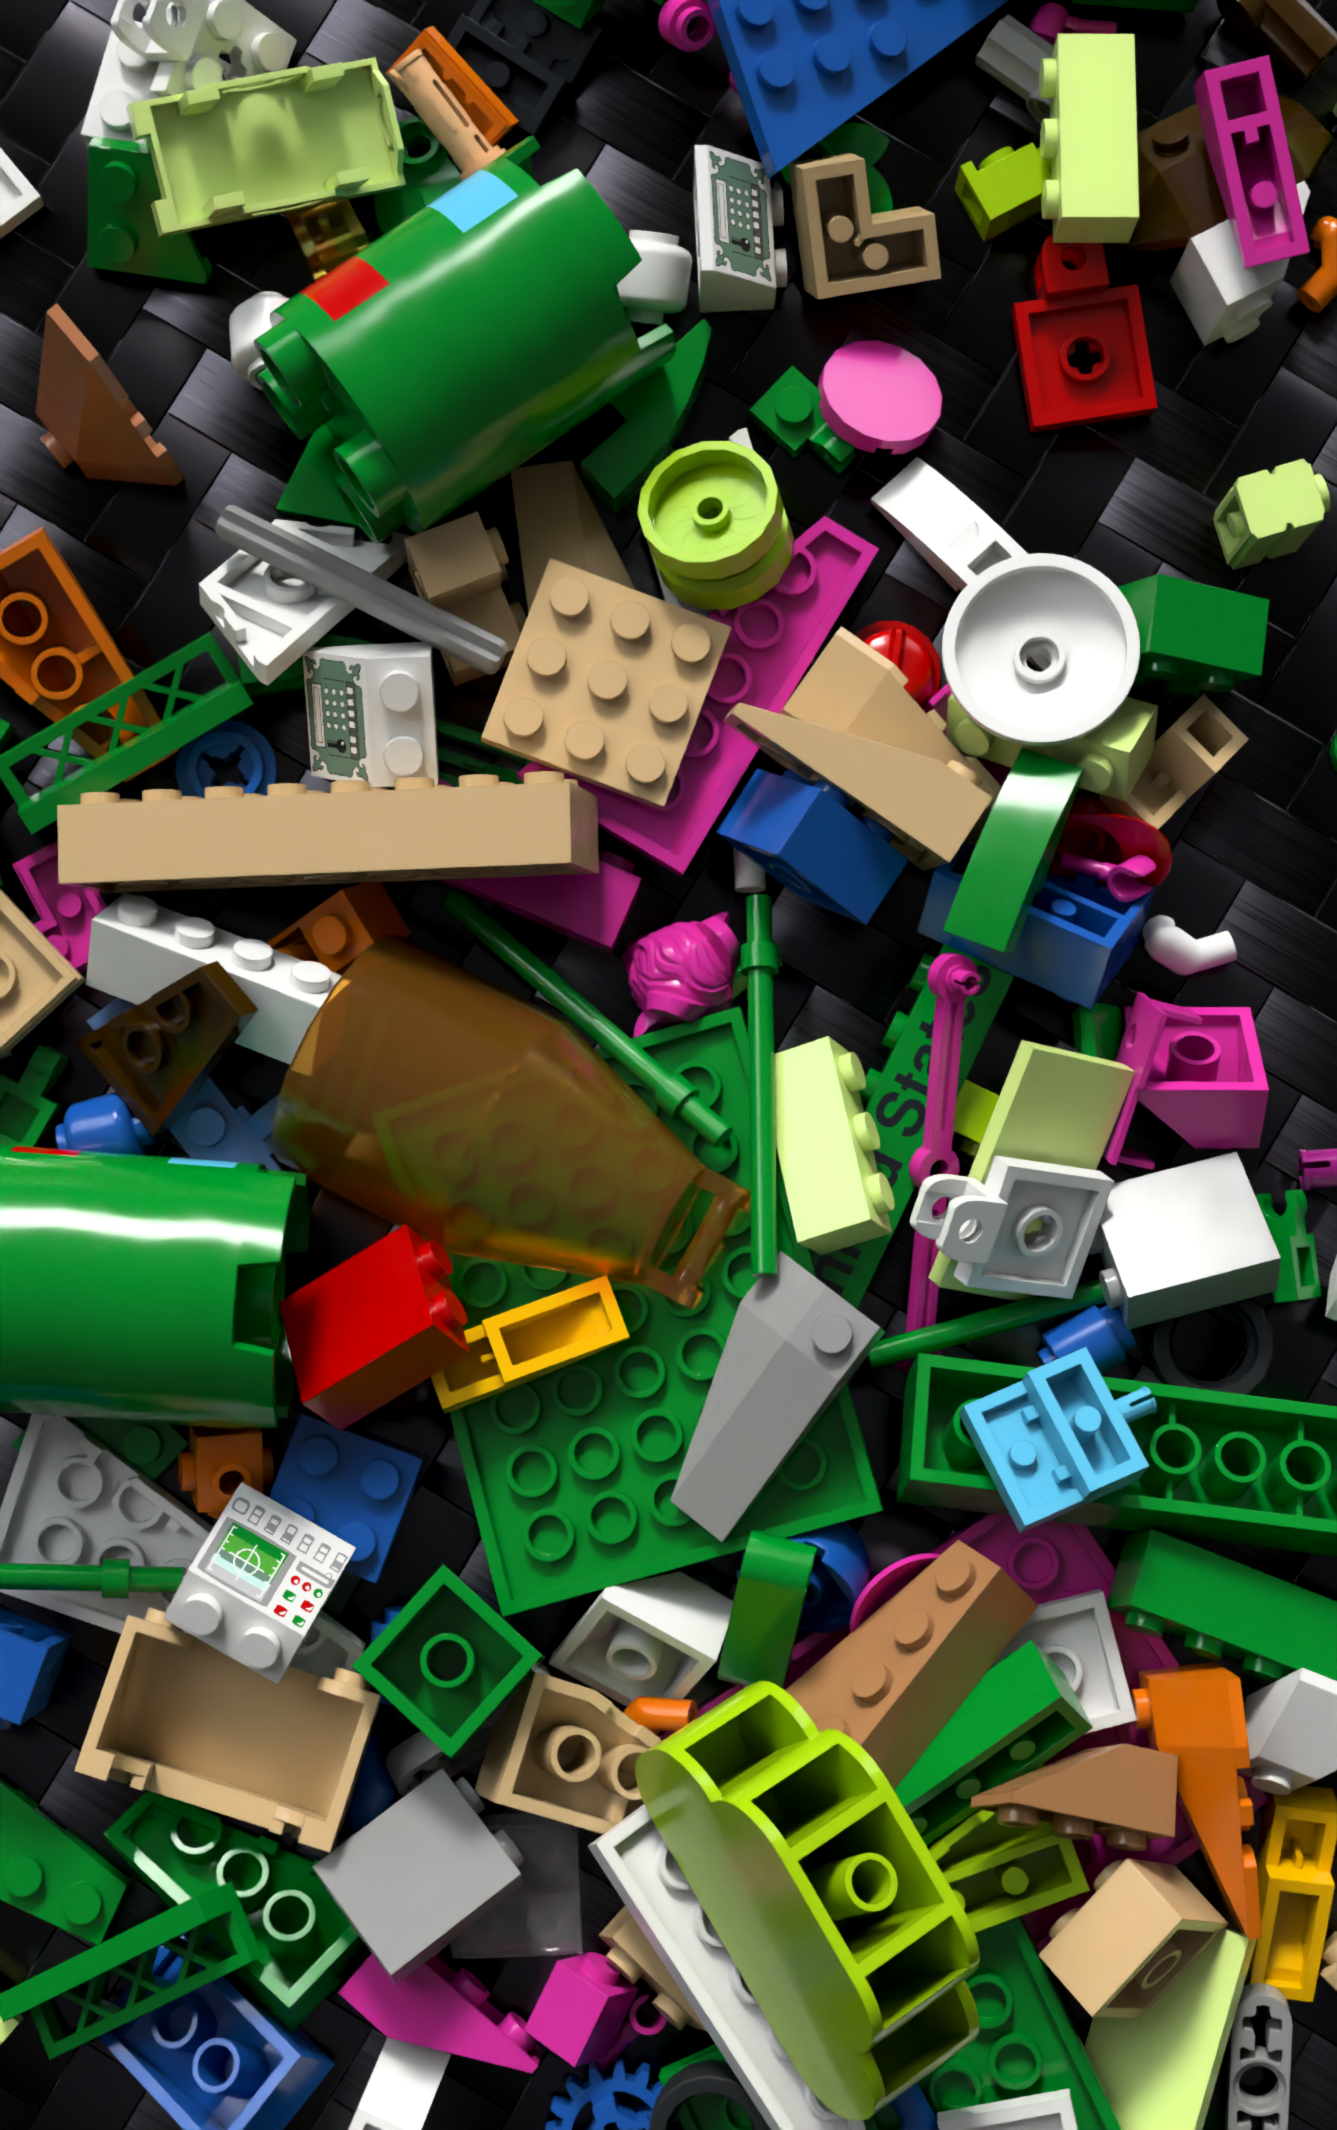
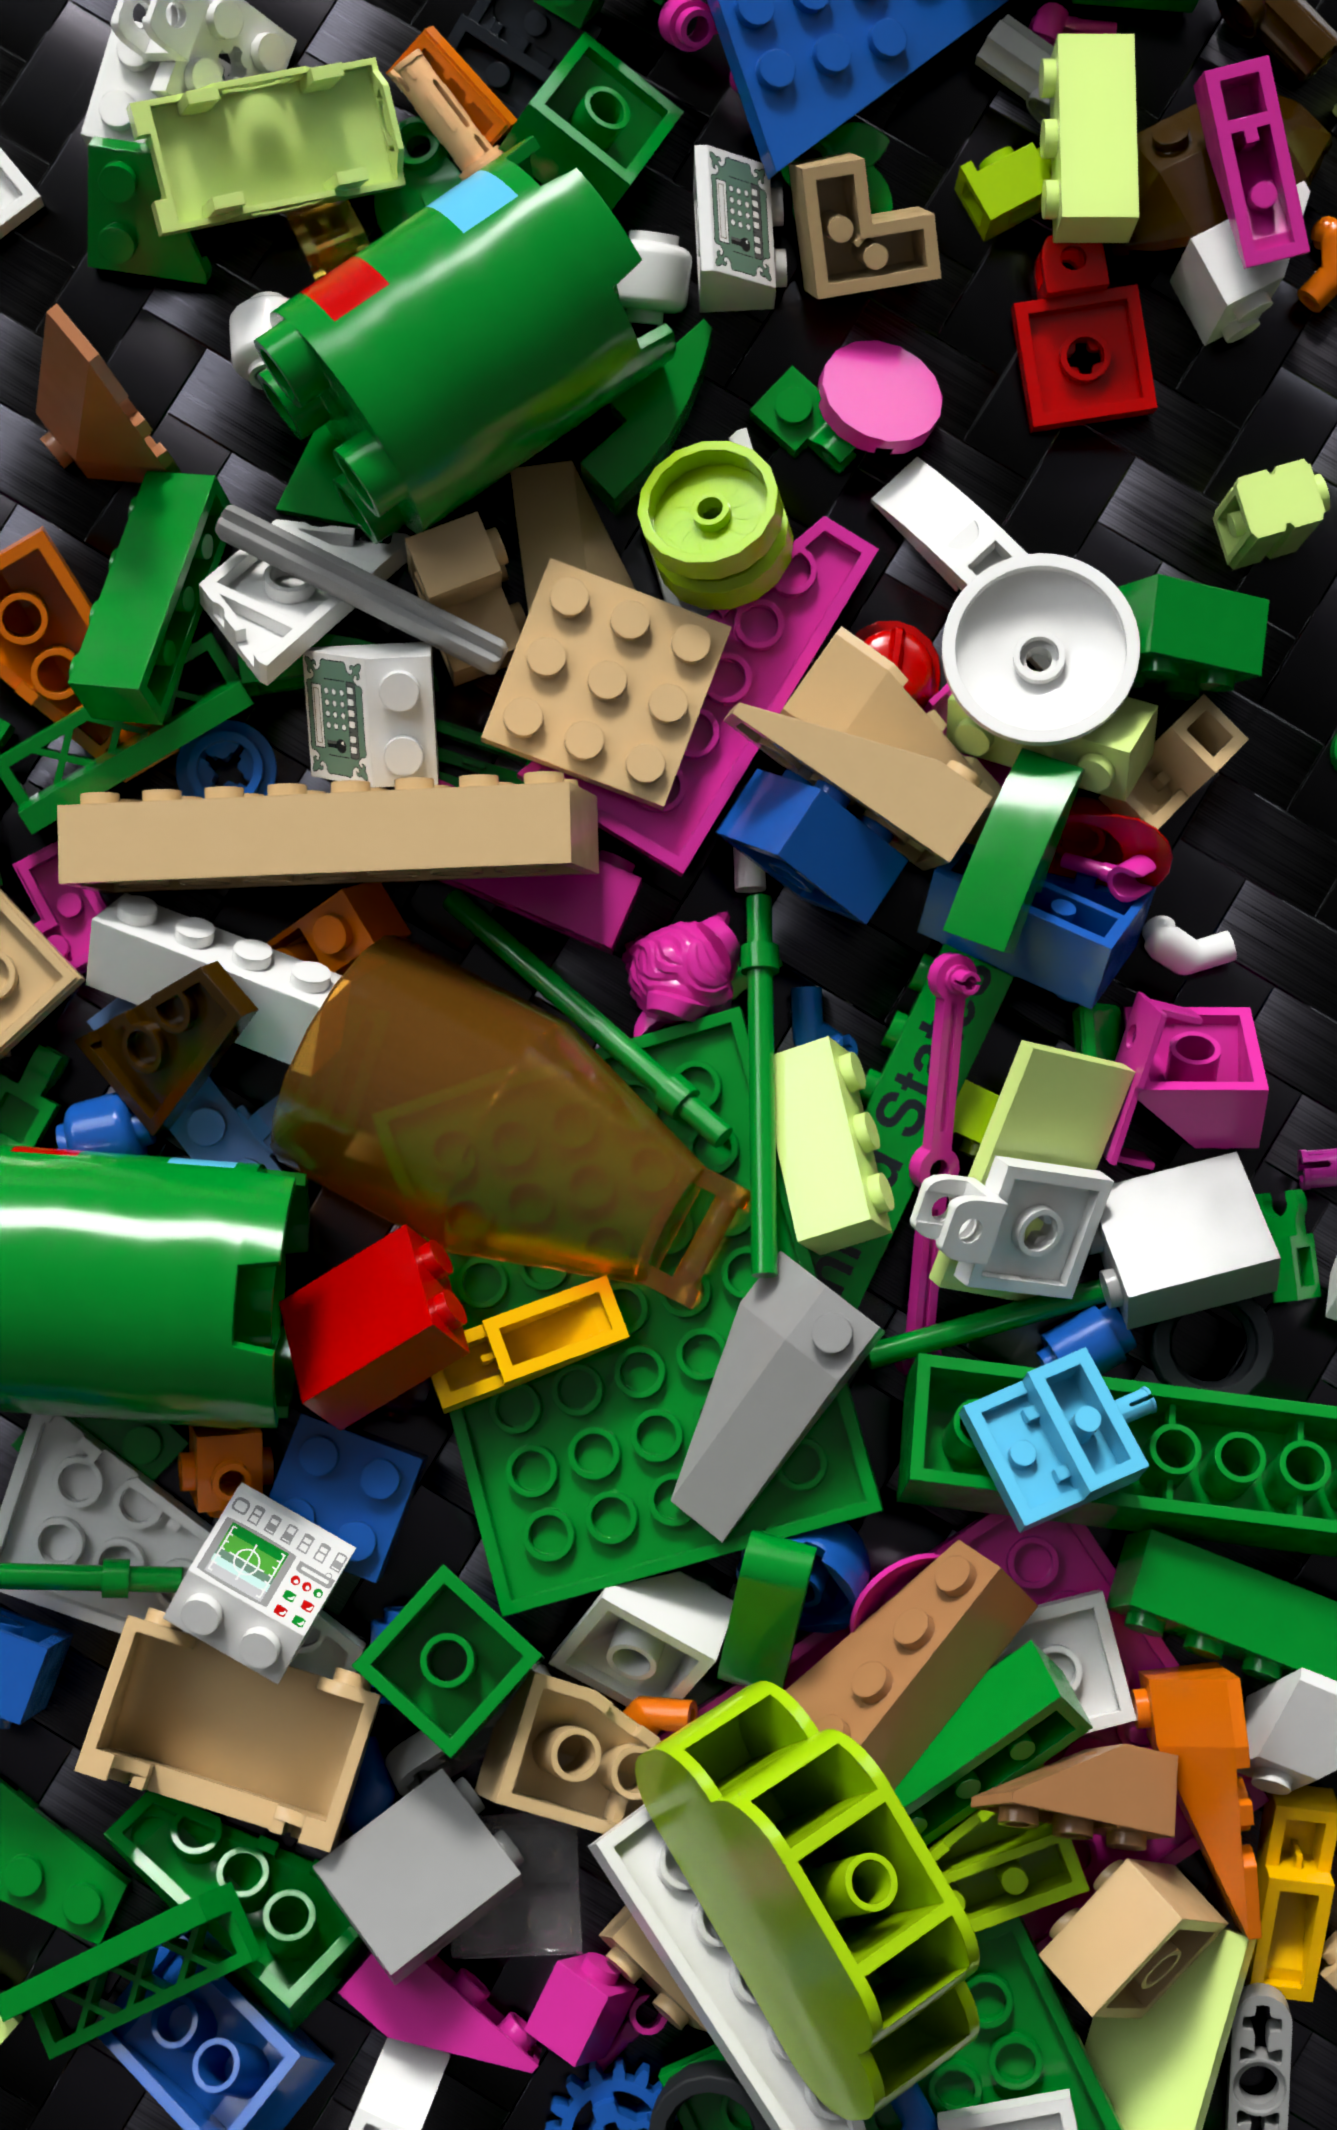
(150, 599): none -> green brick
(594, 119): none -> green slope
(809, 1022): none -> blue arm

